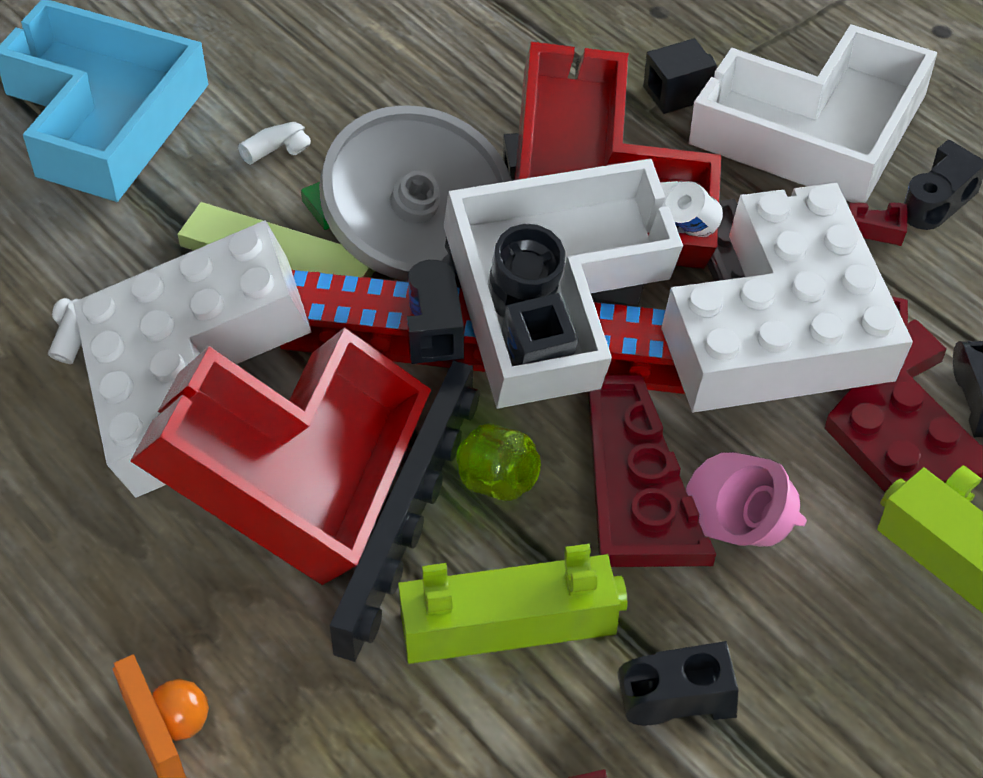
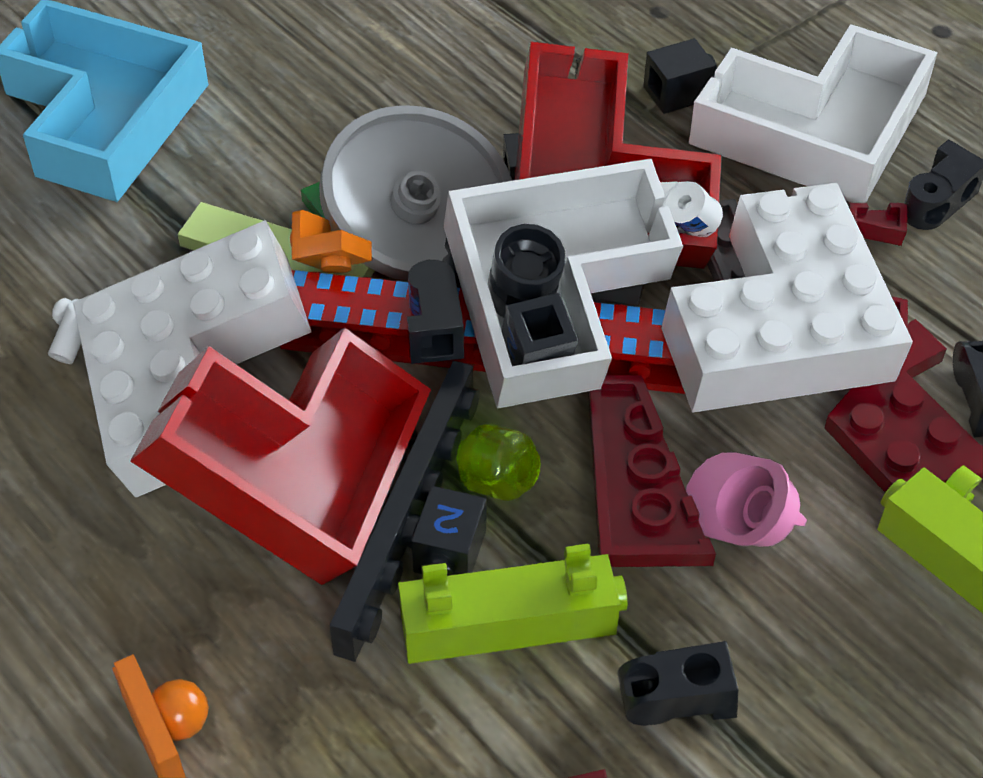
(272, 138): white arm -> none
(326, 250): none -> orange bracket
(450, 531): none -> black brick

